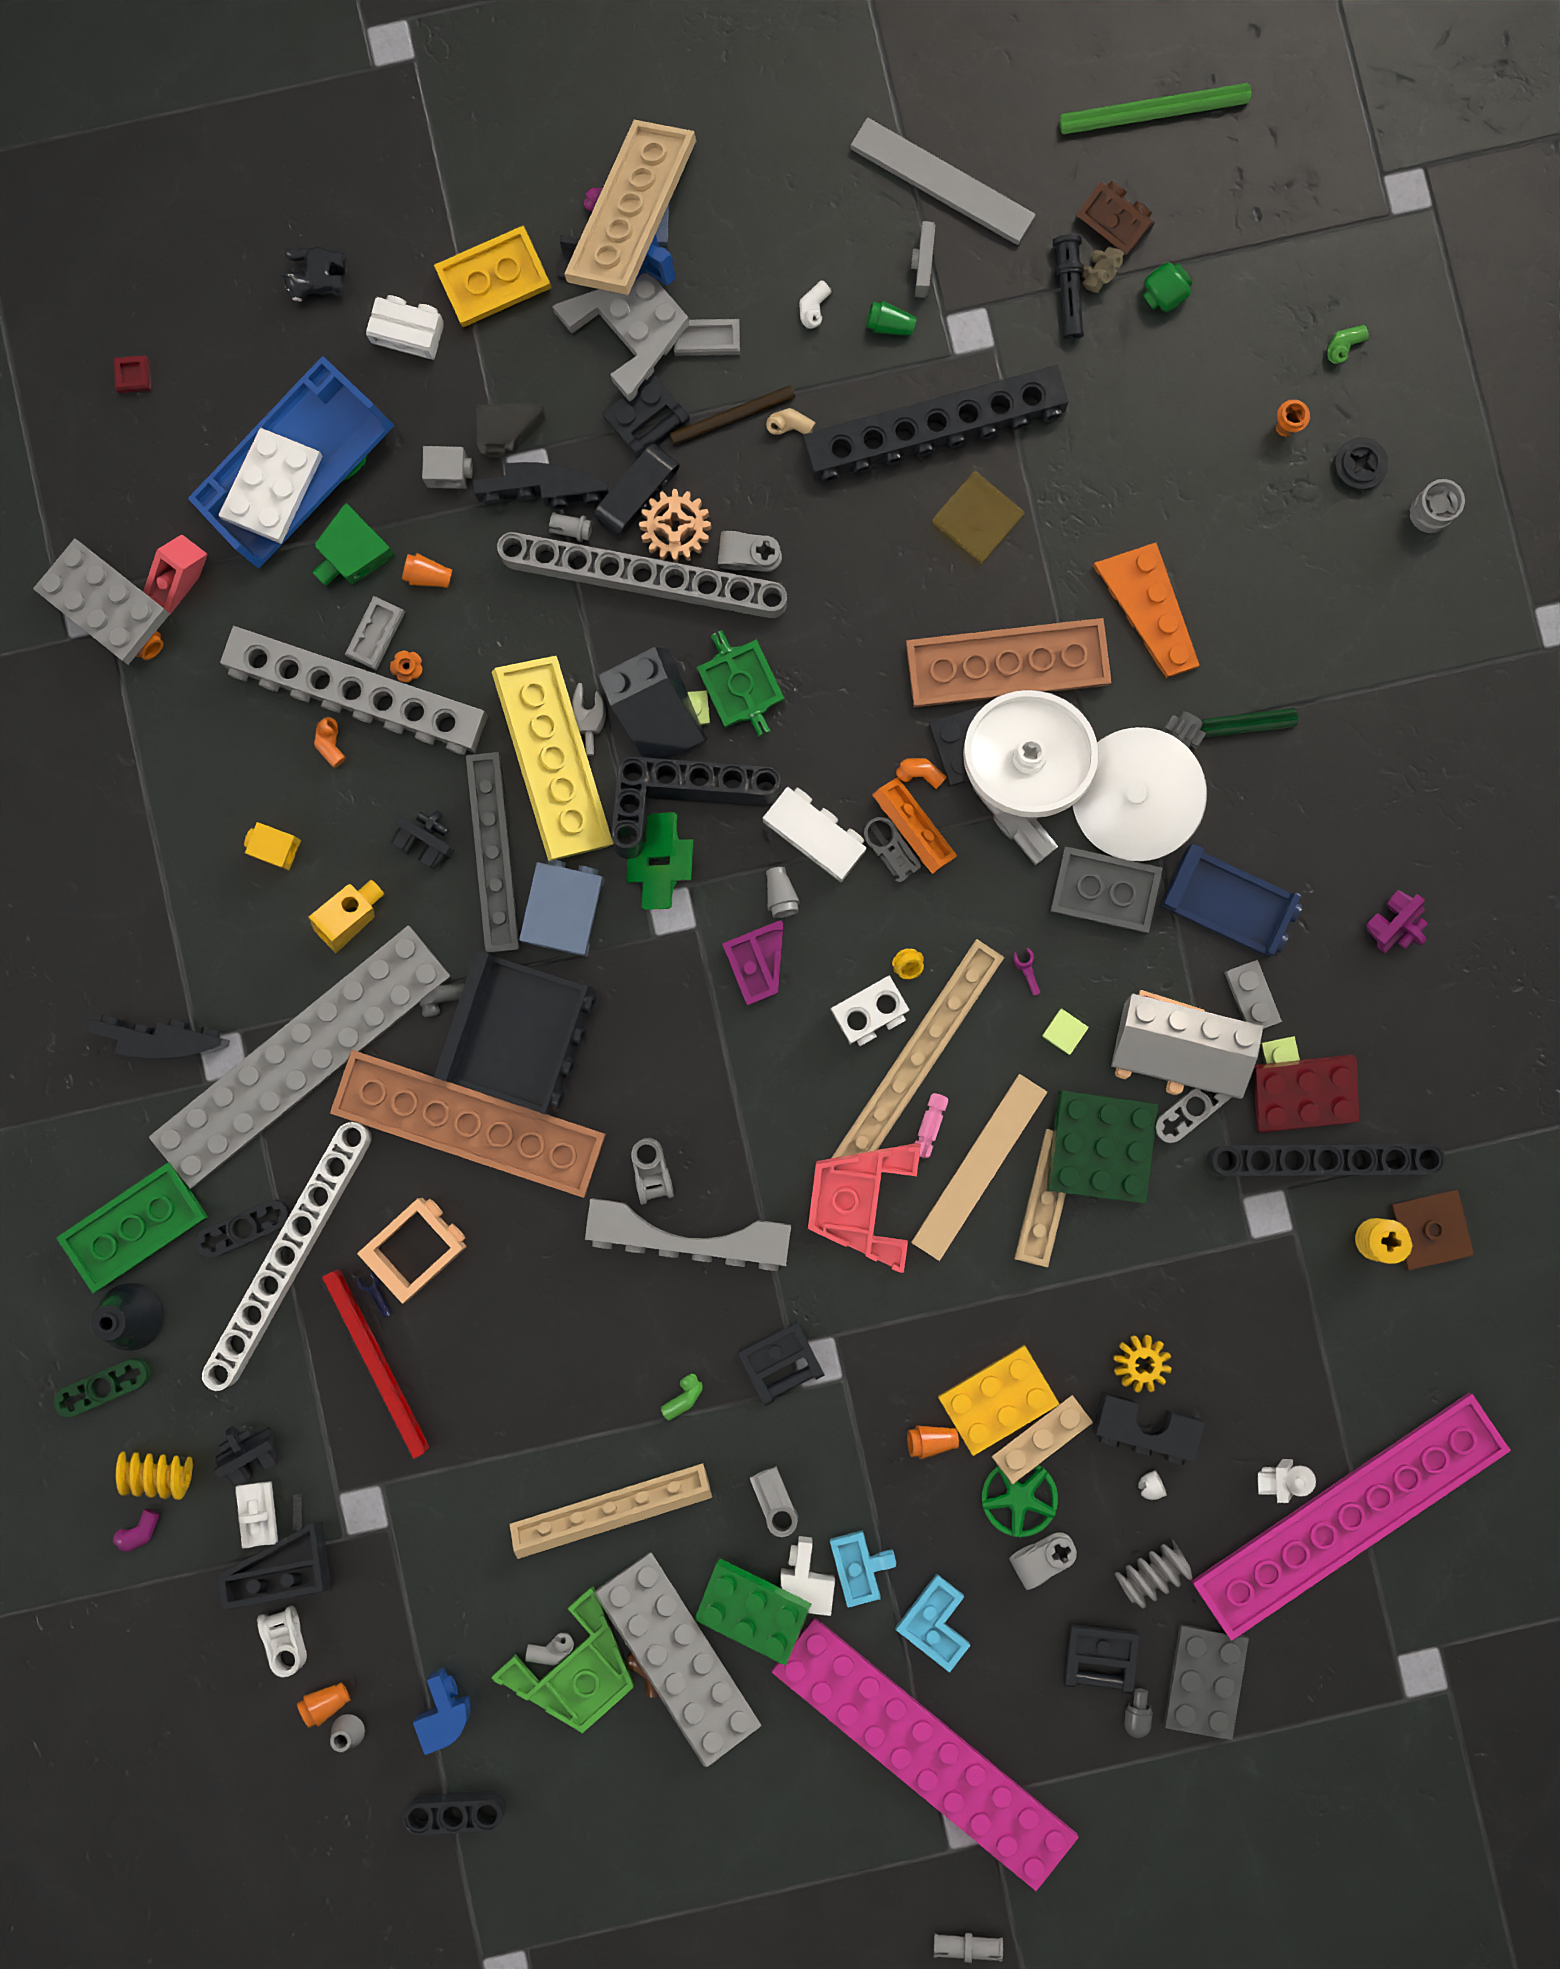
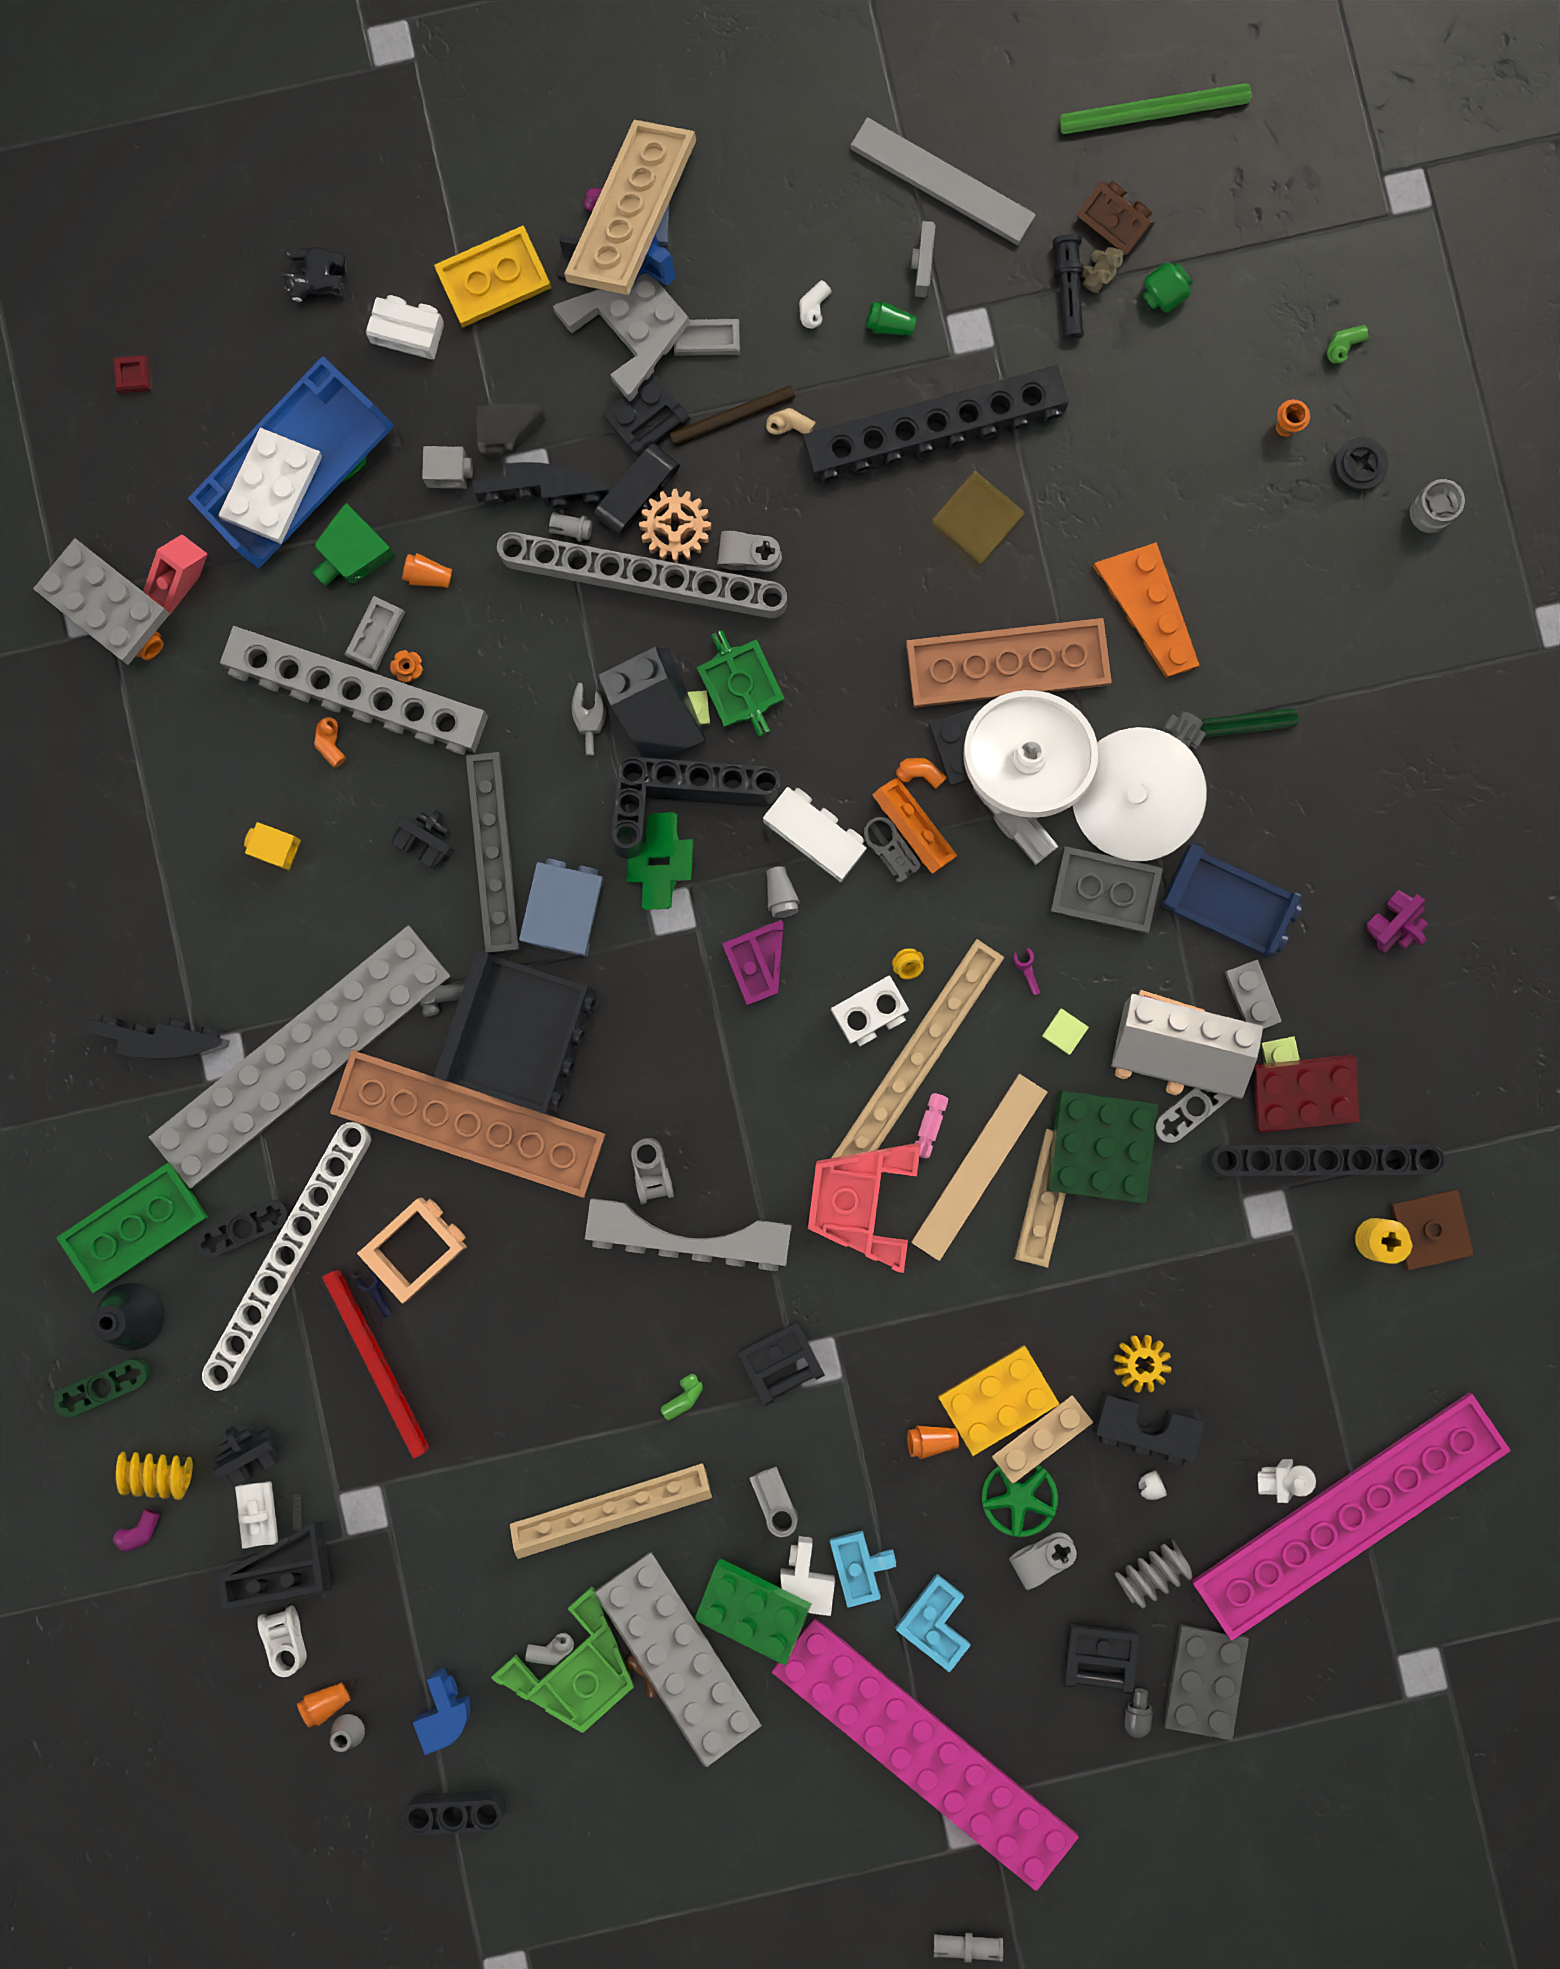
(335, 924): yellow torso -> none
(552, 758): light yellow plate -> none

